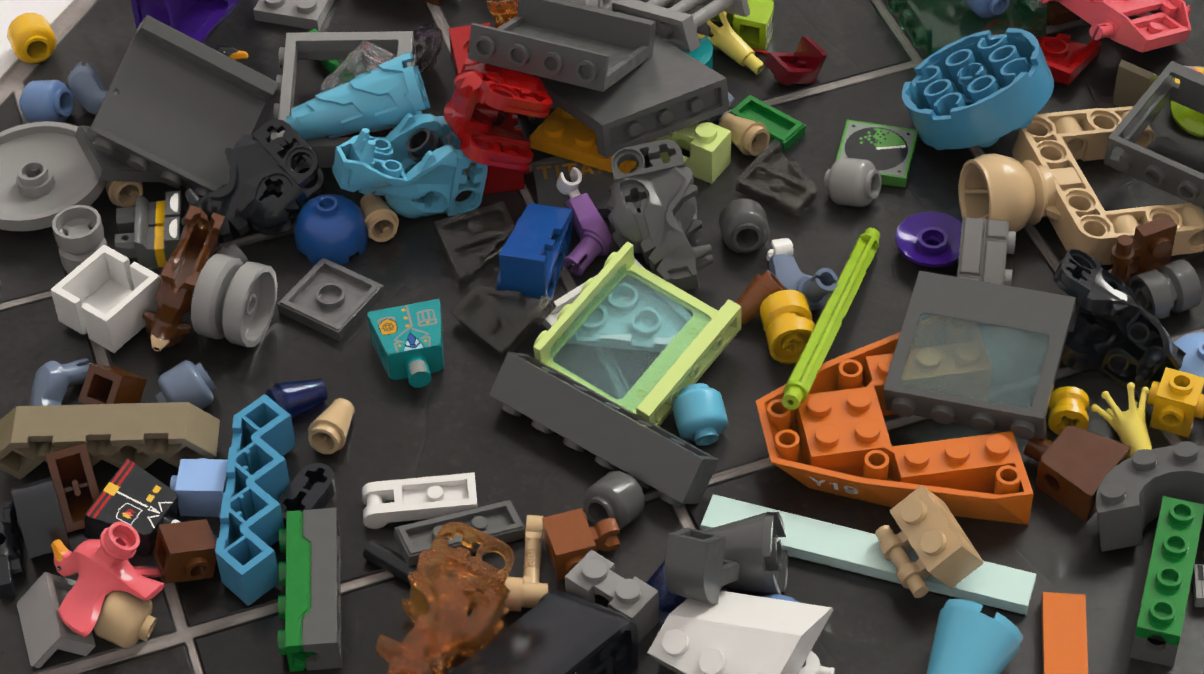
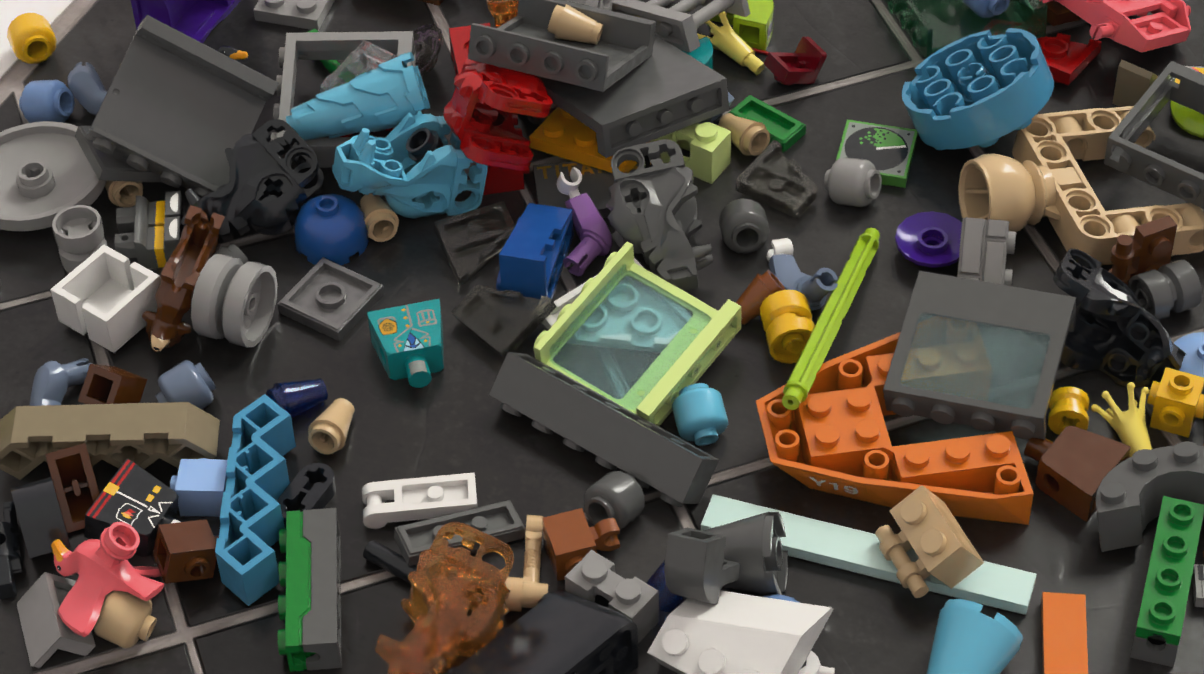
(574, 26): none -> tan cone

